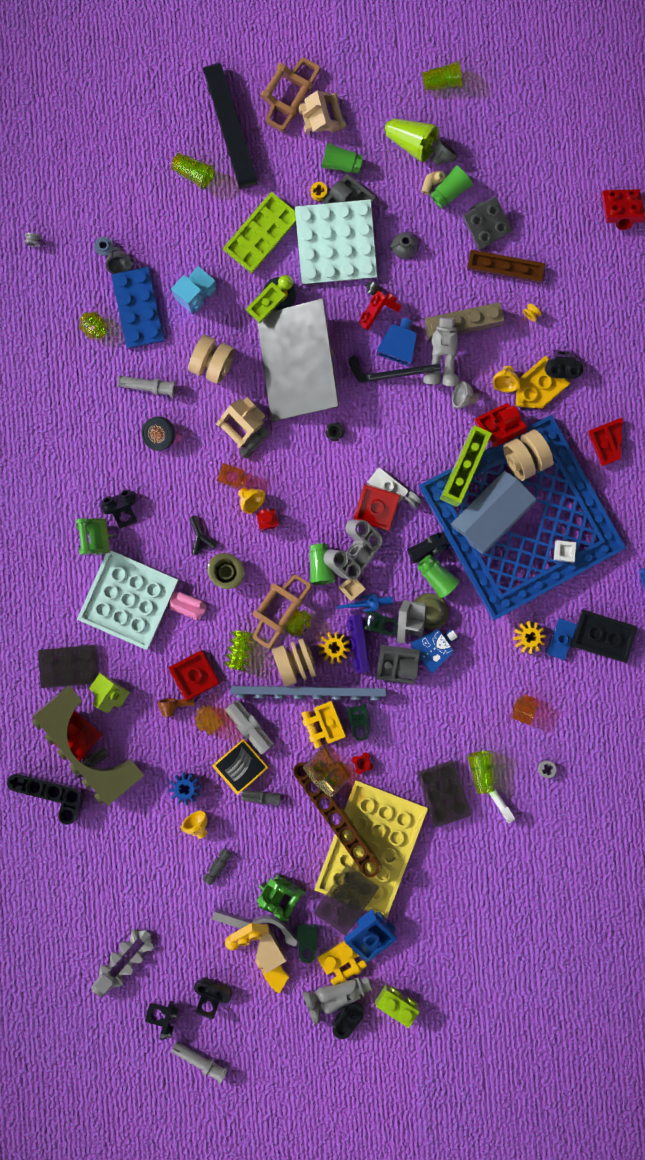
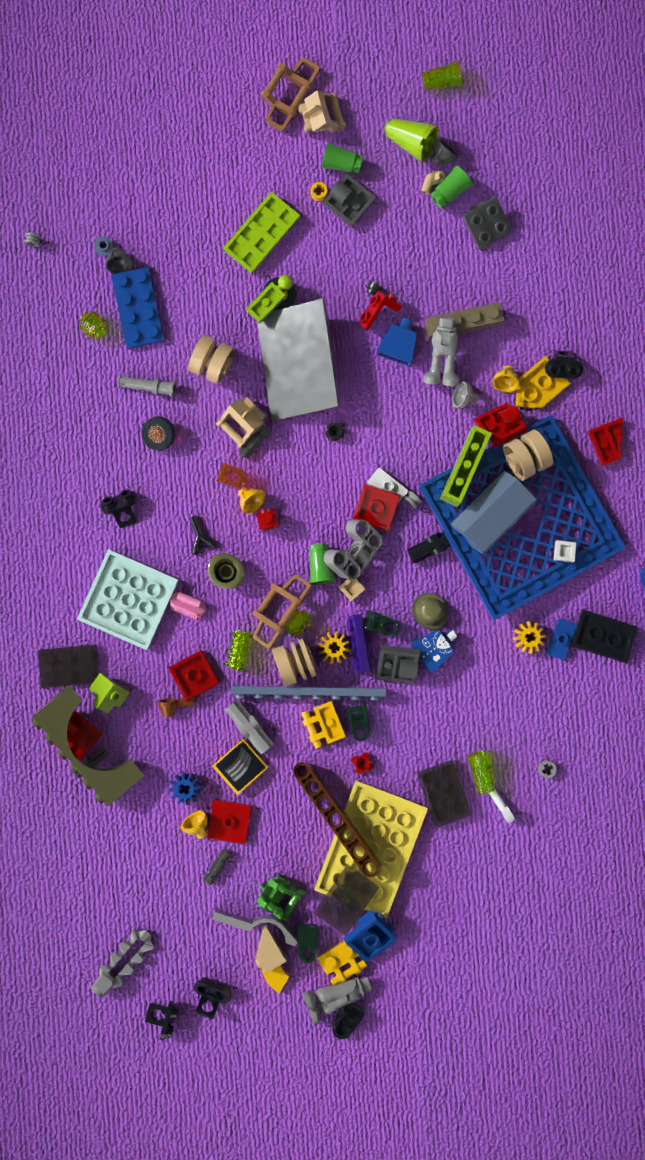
(45, 793): black beam -> none
(98, 536): bright green piece -> none
(193, 170): clear neon green plant -> none
(193, 290): medium azure brick -> none
(207, 1066): light grey pin -> none
(208, 719): clear yellow brick -> none
(229, 821): none -> red plate
(230, 126): black beam -> none
(246, 935): yellow plate -> none
(261, 797): dark grey axle -> none
(326, 773): clear yellow slope -> none
(336, 242): light aqua plate -> none
(361, 377): black piece -> none
(372, 602): blue piece -> none
(397, 1006): lime brick -> none
(402, 250): dark grey piece -> none
(411, 620): light grey panel -> none
(438, 576): bright green plant -> none
(505, 266): reddish brown plate -> none
(524, 709): clear orange brick -> none
(532, 312): yellow bush -> none
(623, 207): red plate -> none

